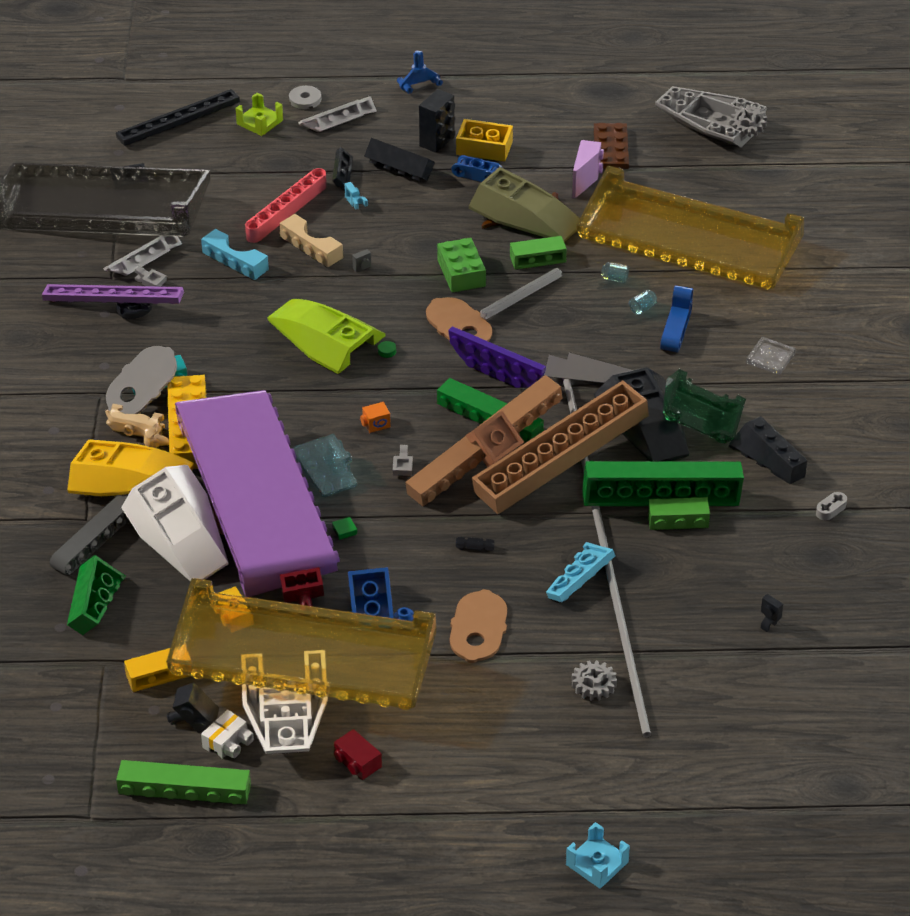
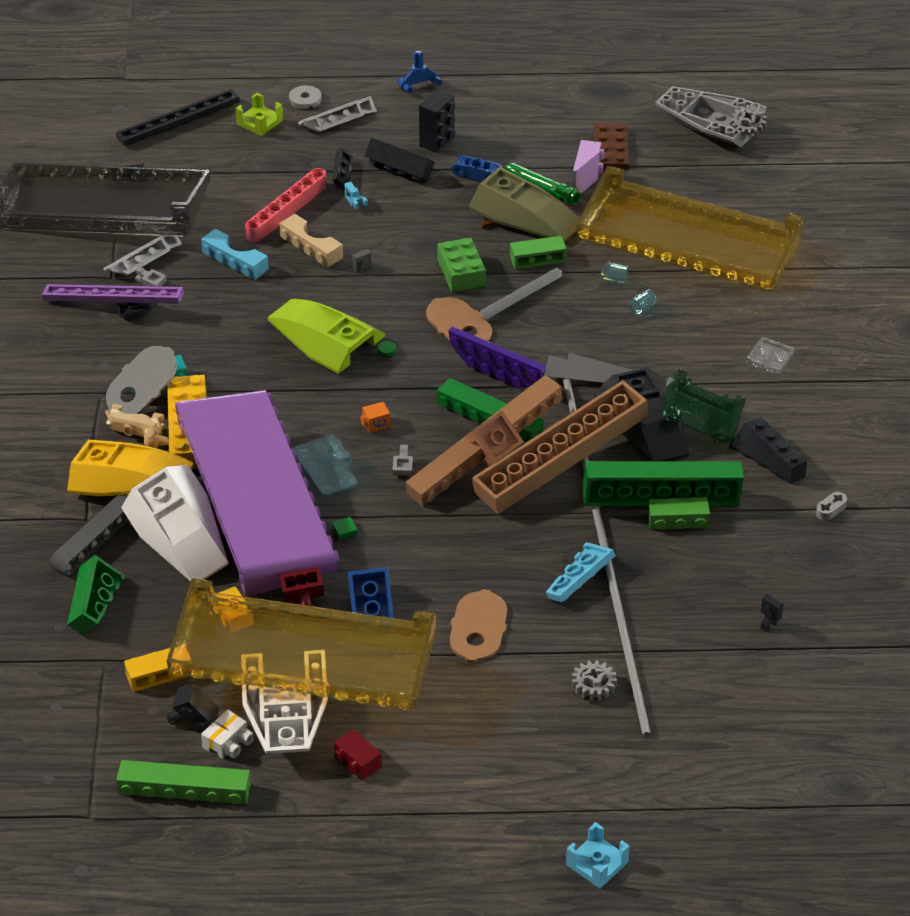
(404, 614): blue plate -> none
(475, 543): black axle -> none
(484, 140): yellow brick -> none
(561, 191): none -> green cylinder
(677, 319): blue beam -> none

